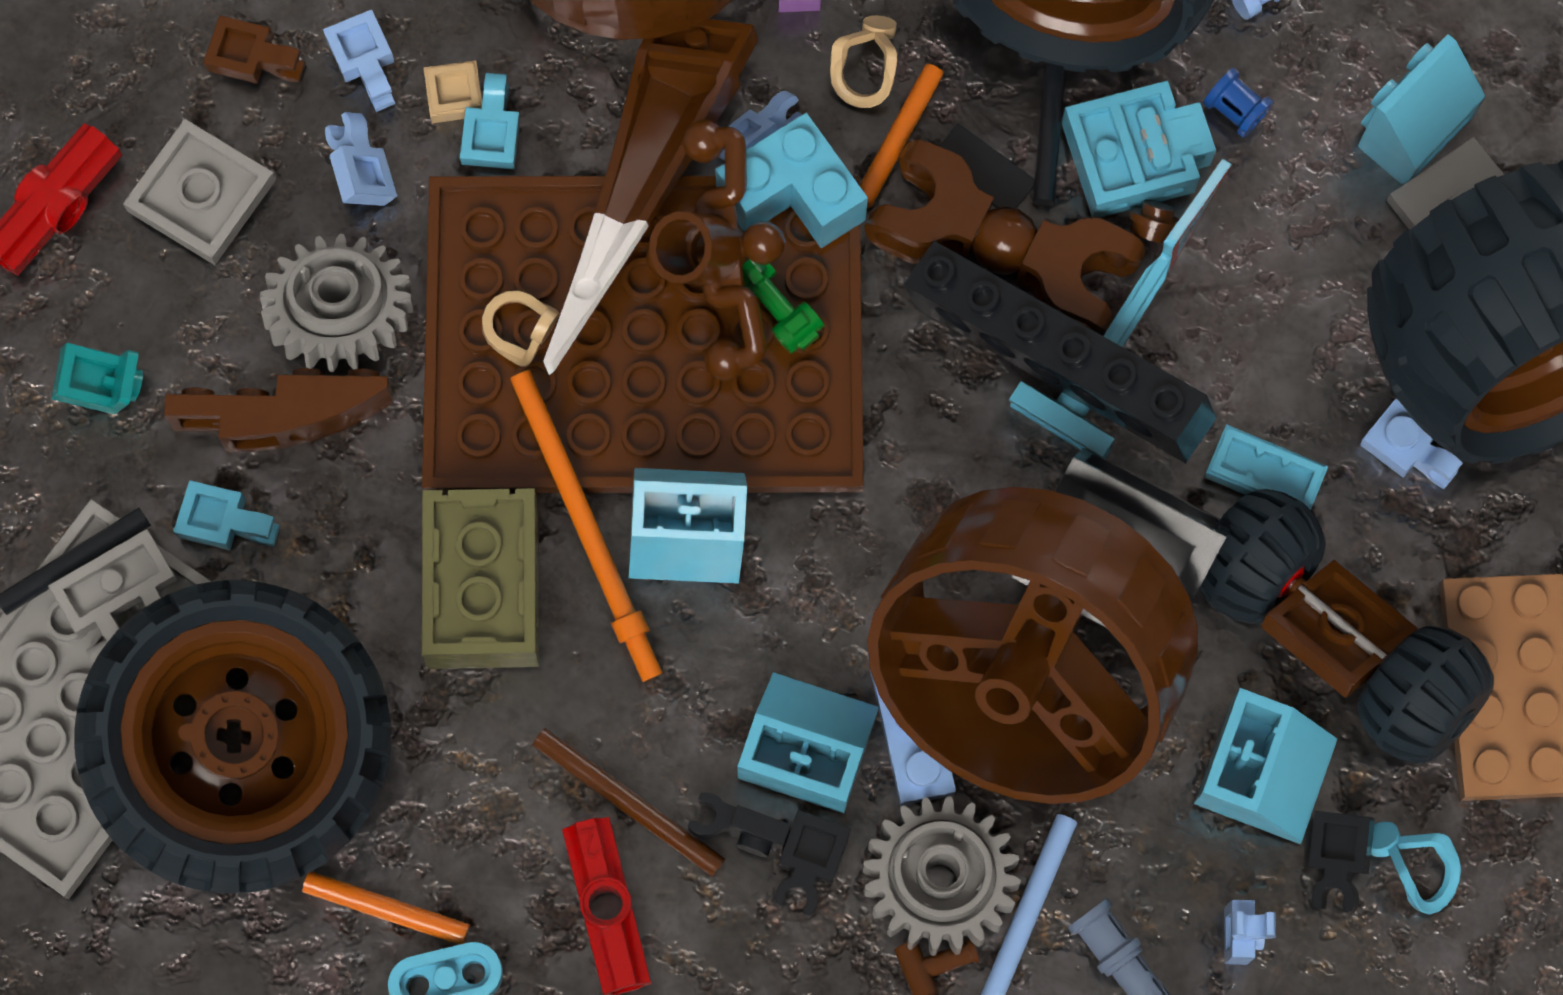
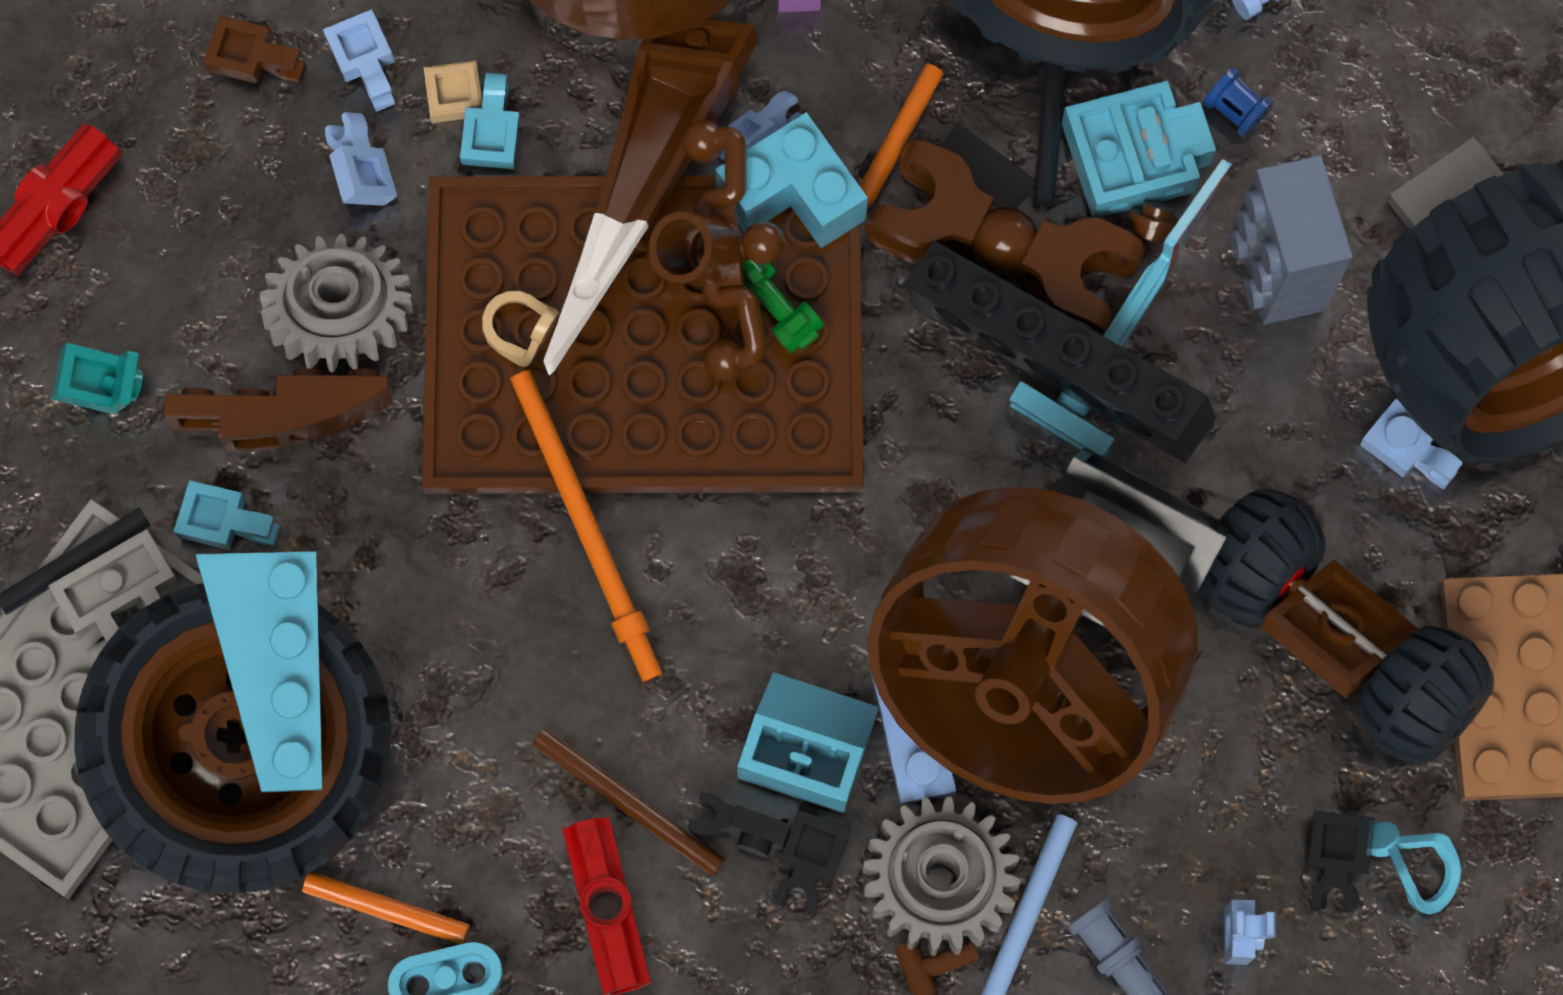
(199, 191): light grey plate -> none
(271, 652): none -> medium azure wing
(480, 578): olive piece -> none
(687, 525): medium azure slope -> none
(873, 28): tan piece -> none
(1252, 464): medium azure plate -> none
(1266, 766): medium azure slope -> none
(1290, 240): none -> sand blue brick
(1422, 111): medium azure slope -> none

